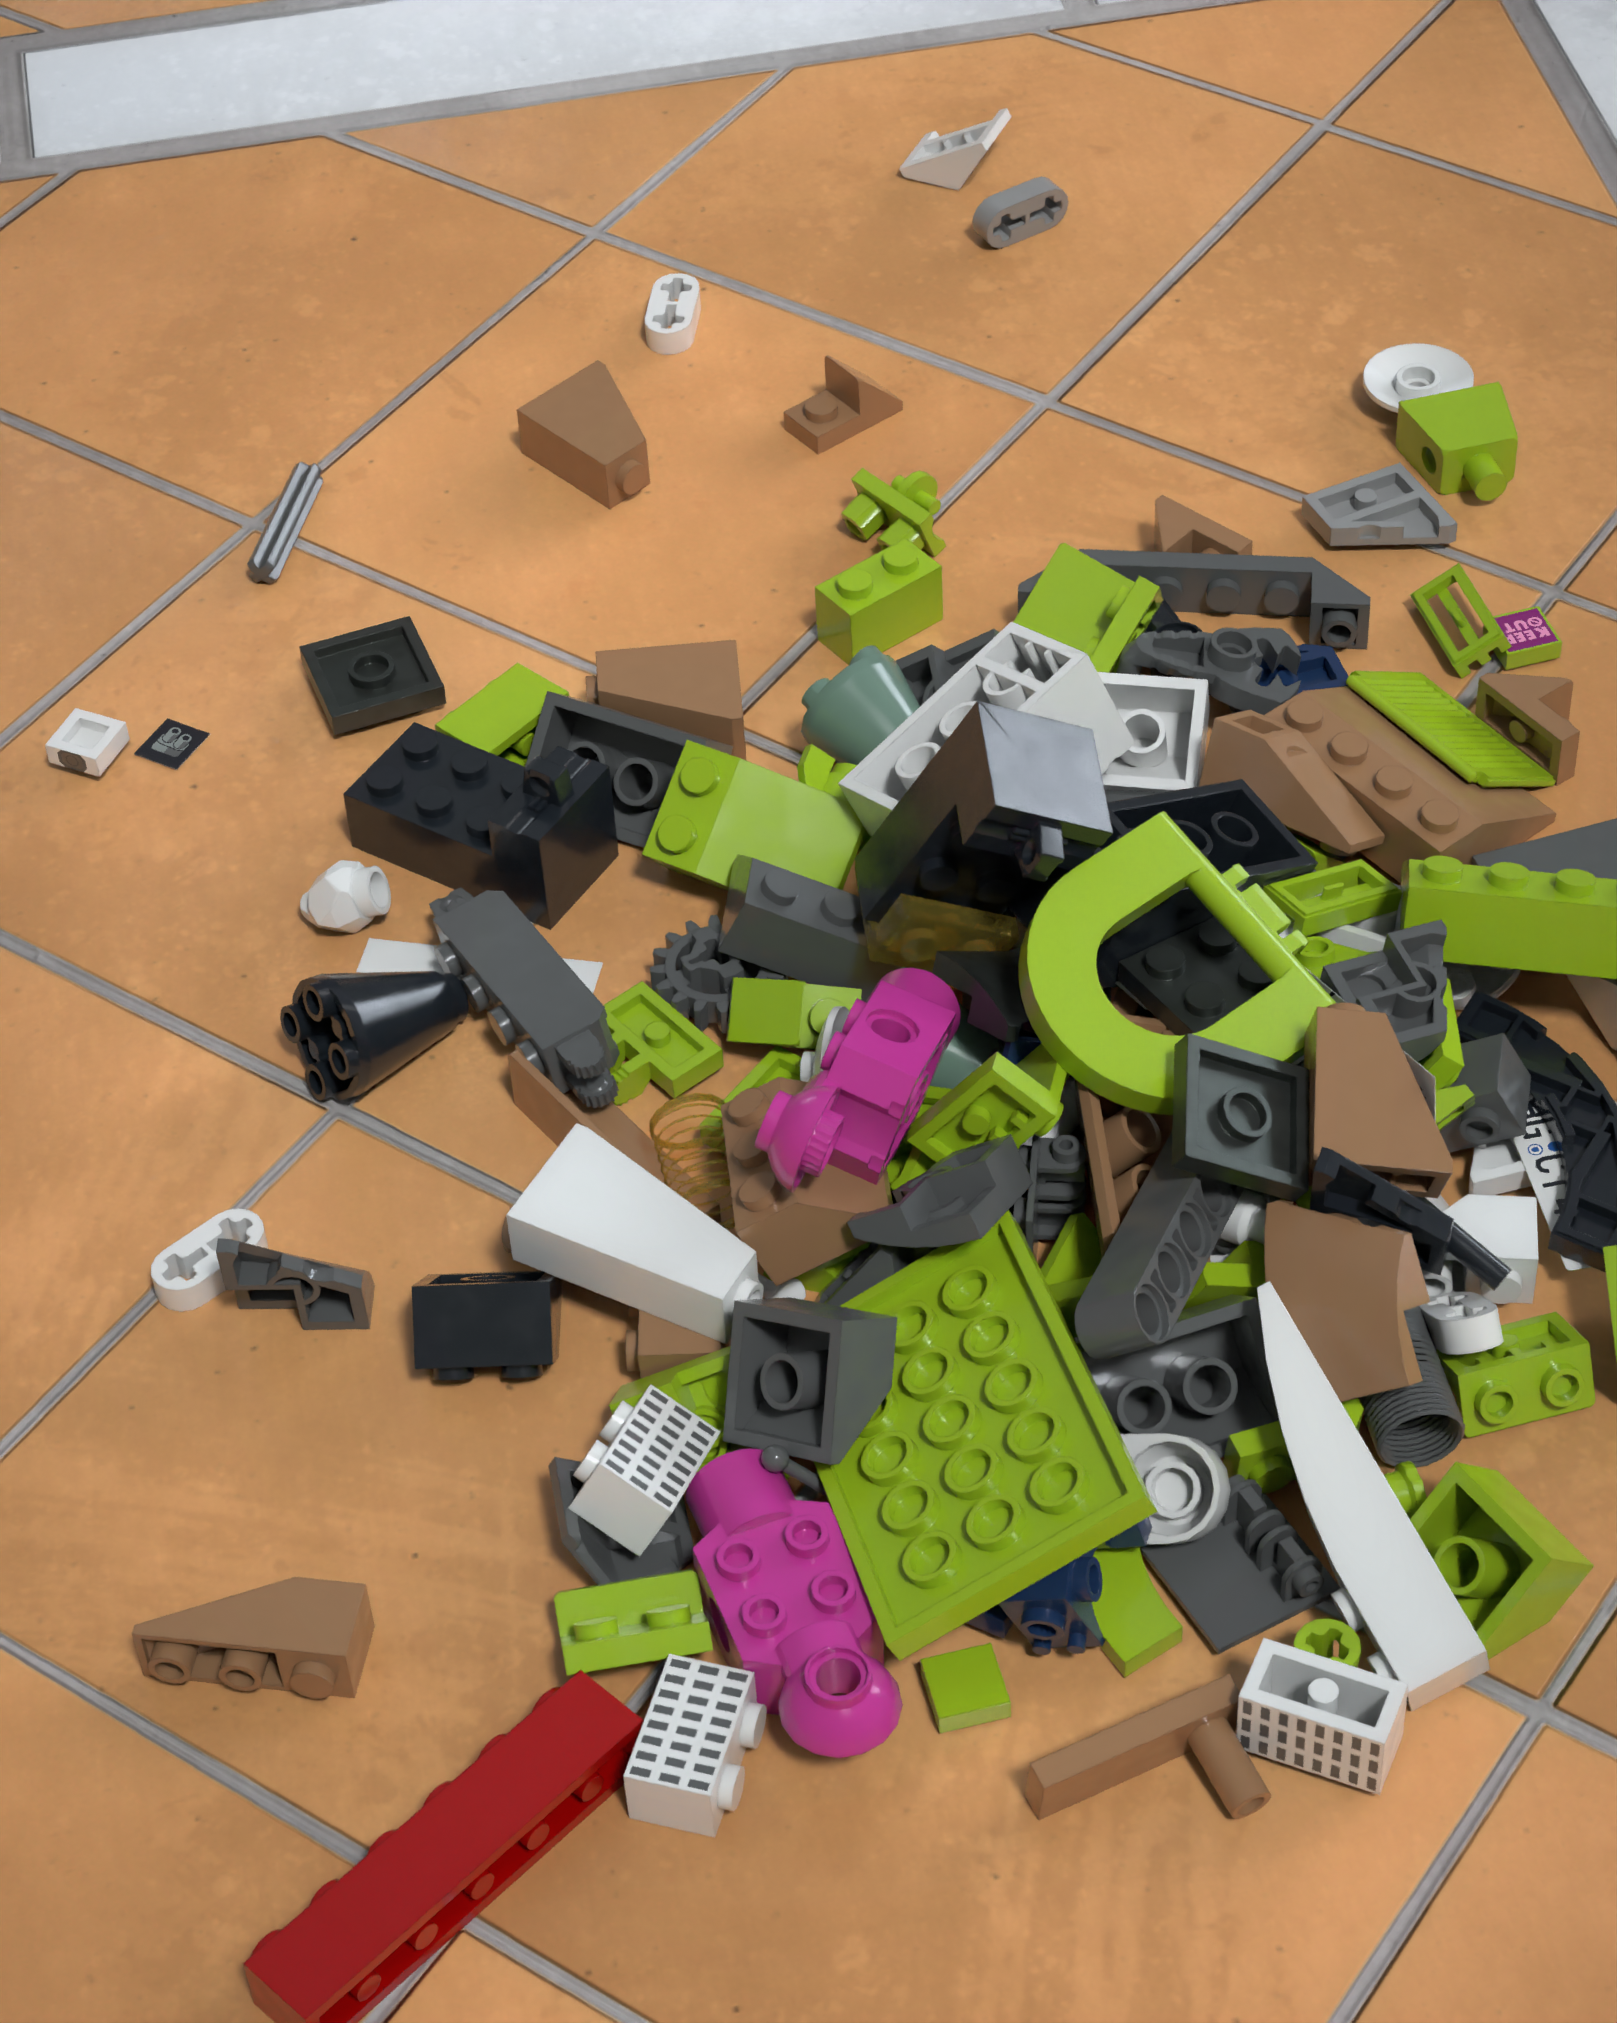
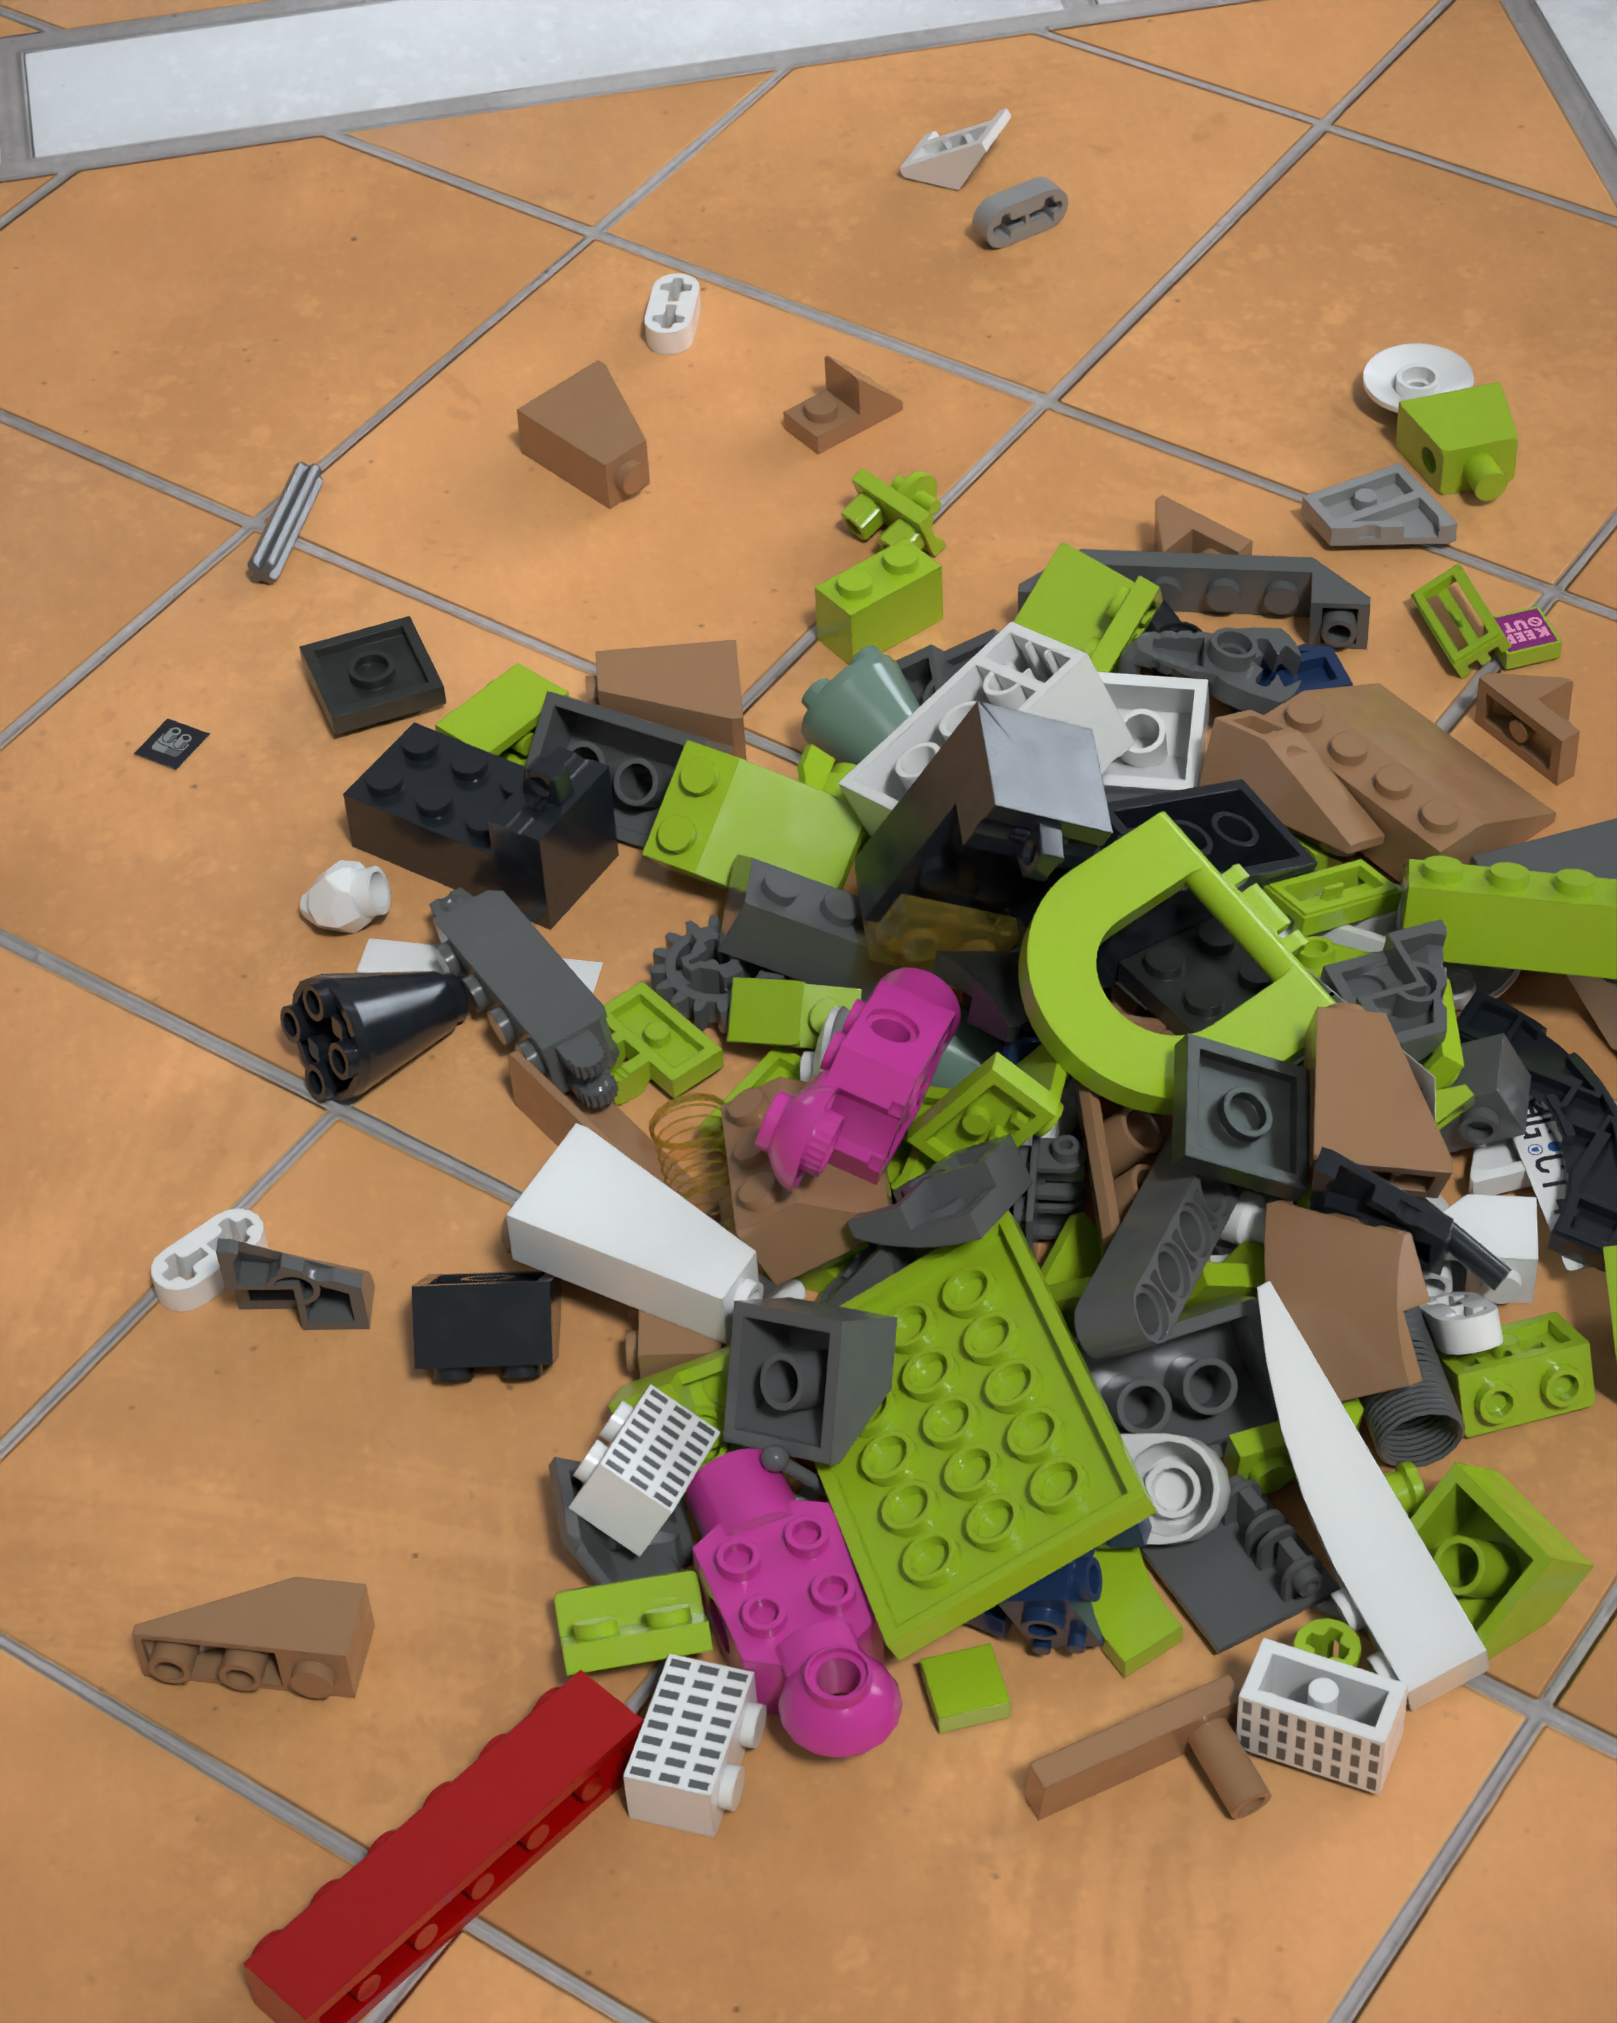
(87, 742): white plate -> none
(1448, 729): lime window -> none

